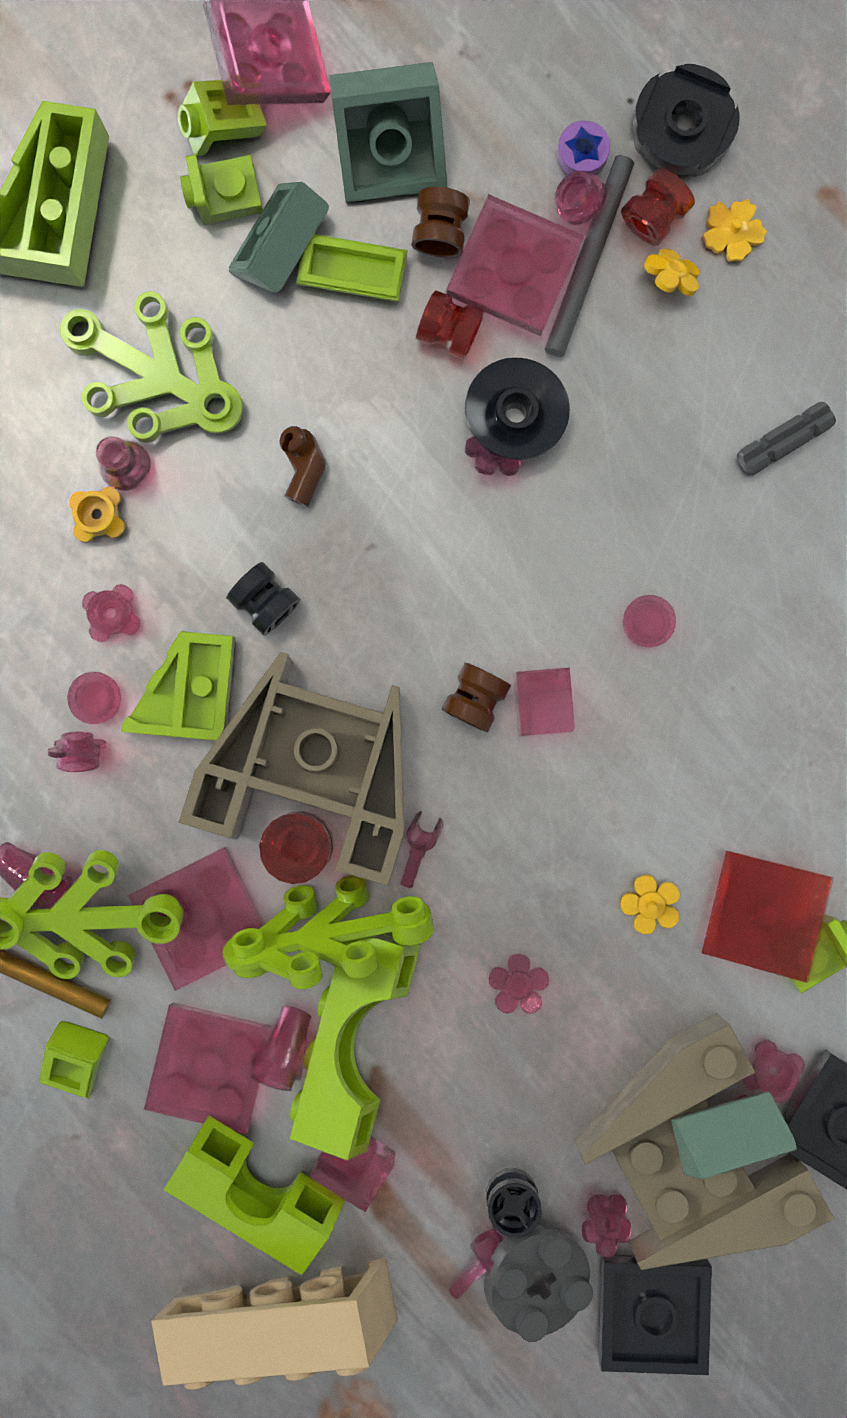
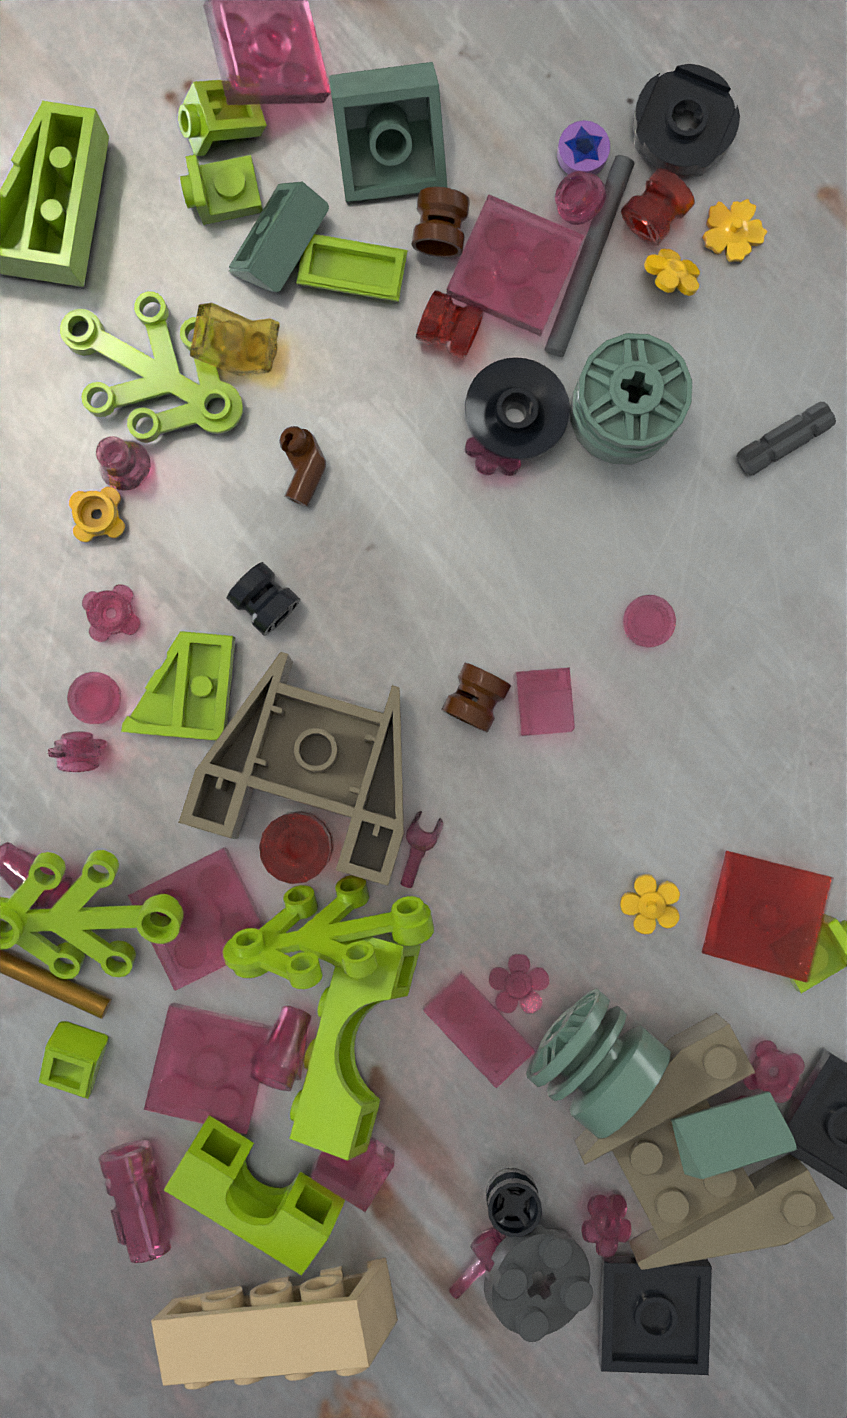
(138, 1207): none -> clear pink axle
(234, 341): none -> clear yellow bracket
(478, 1029): none -> clear pink plate
(600, 405): none -> sand green wheel
(609, 1071): none -> sand green wheel

